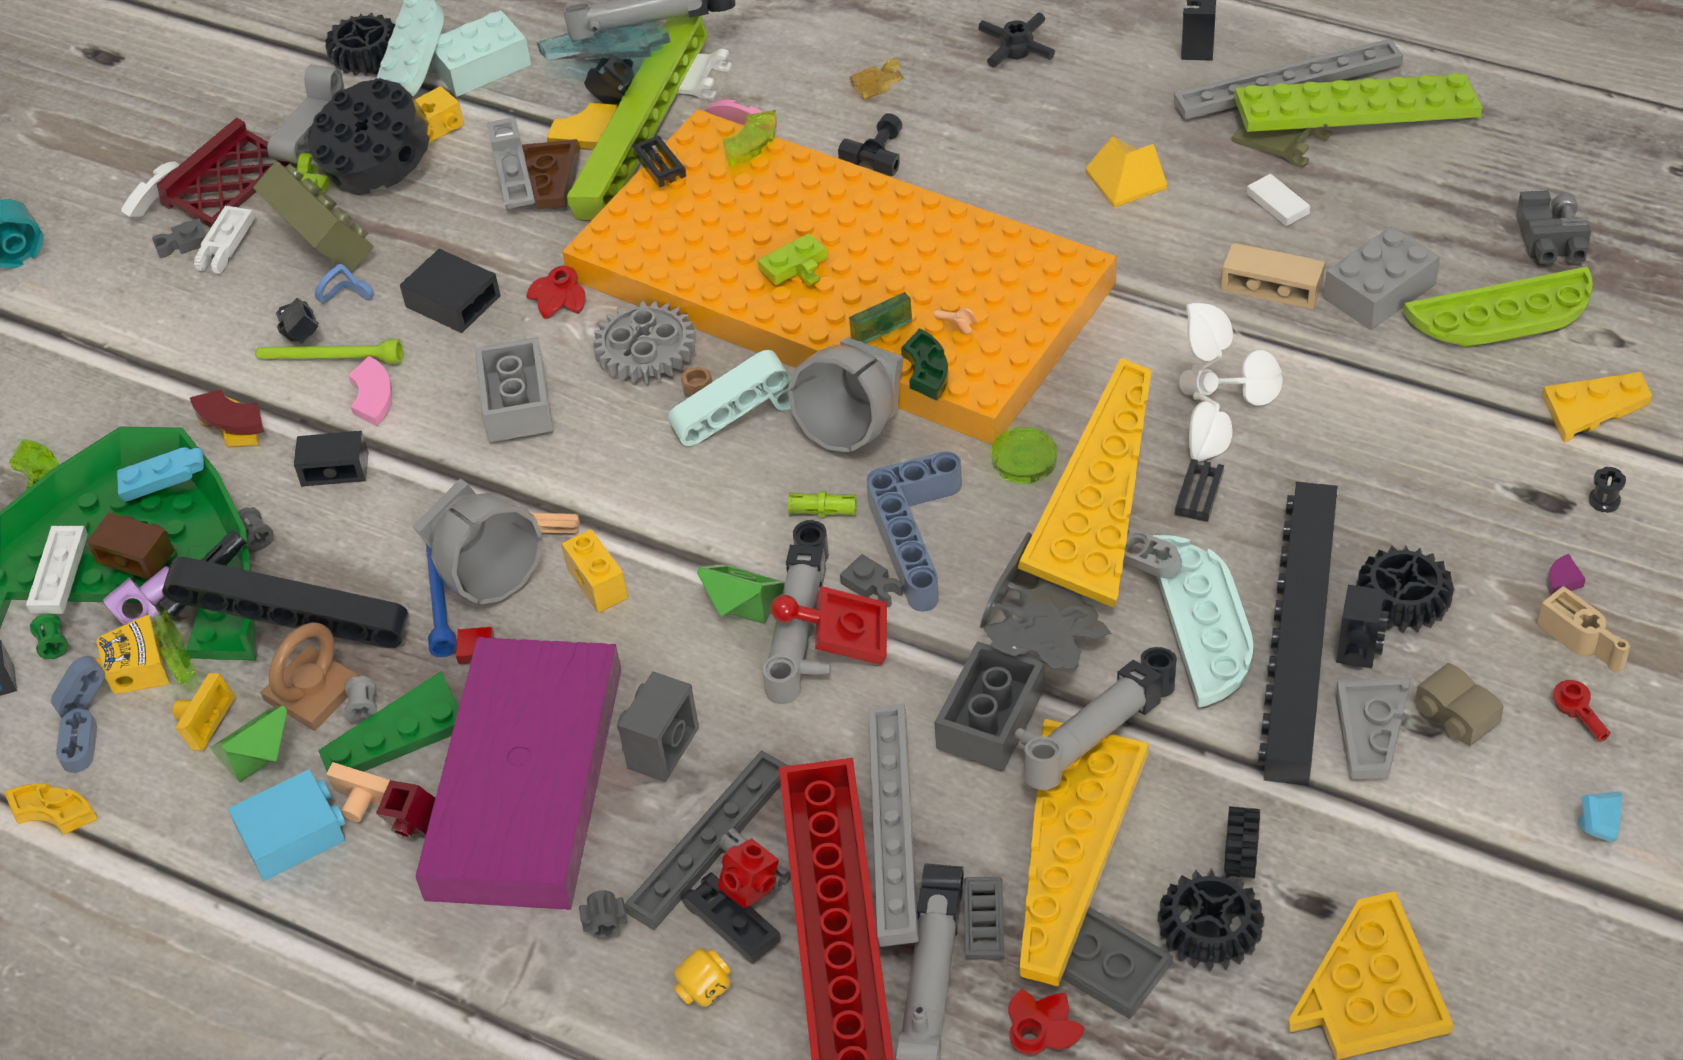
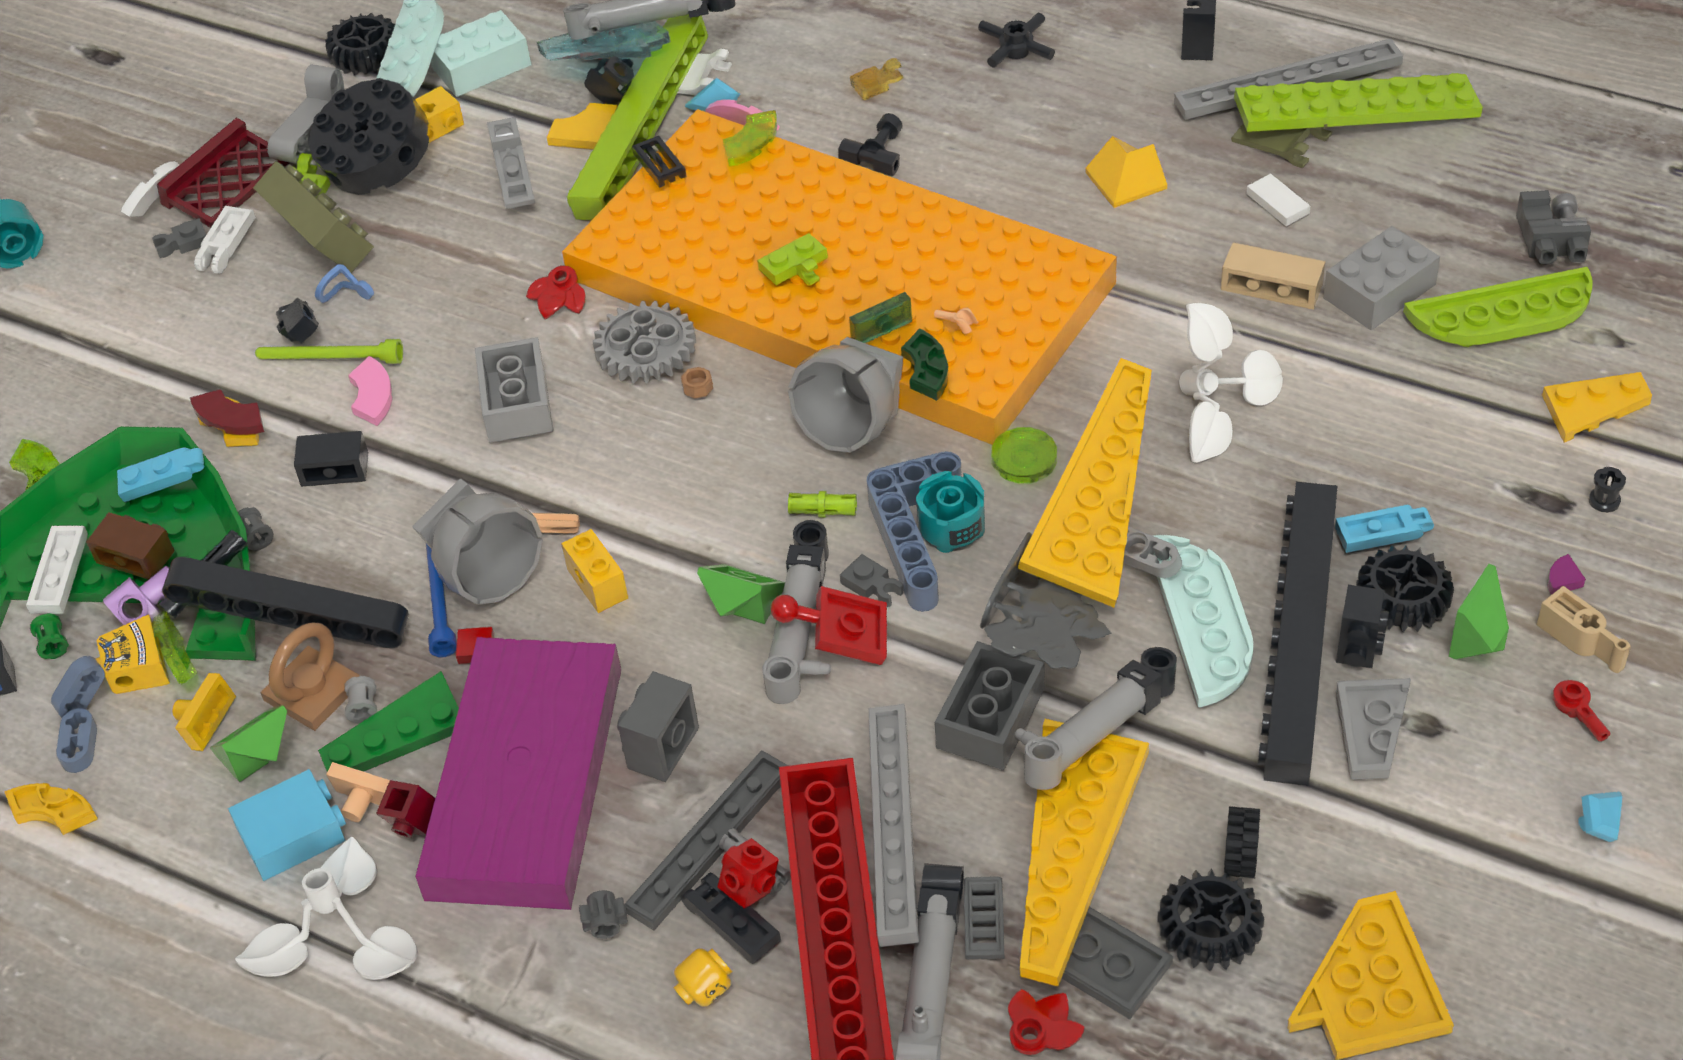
(349, 872): none -> white plant
(450, 290): black brick -> none
(551, 171): reddish brown wing -> none
(713, 92): none -> medium azure piece
(731, 397): light aqua beam -> none
(950, 510): none -> teal brick
(1204, 470): black tile -> none
(1382, 527): none -> medium azure hinge
(1458, 704): dark tan brick -> none
(1481, 619): none -> bright green slope

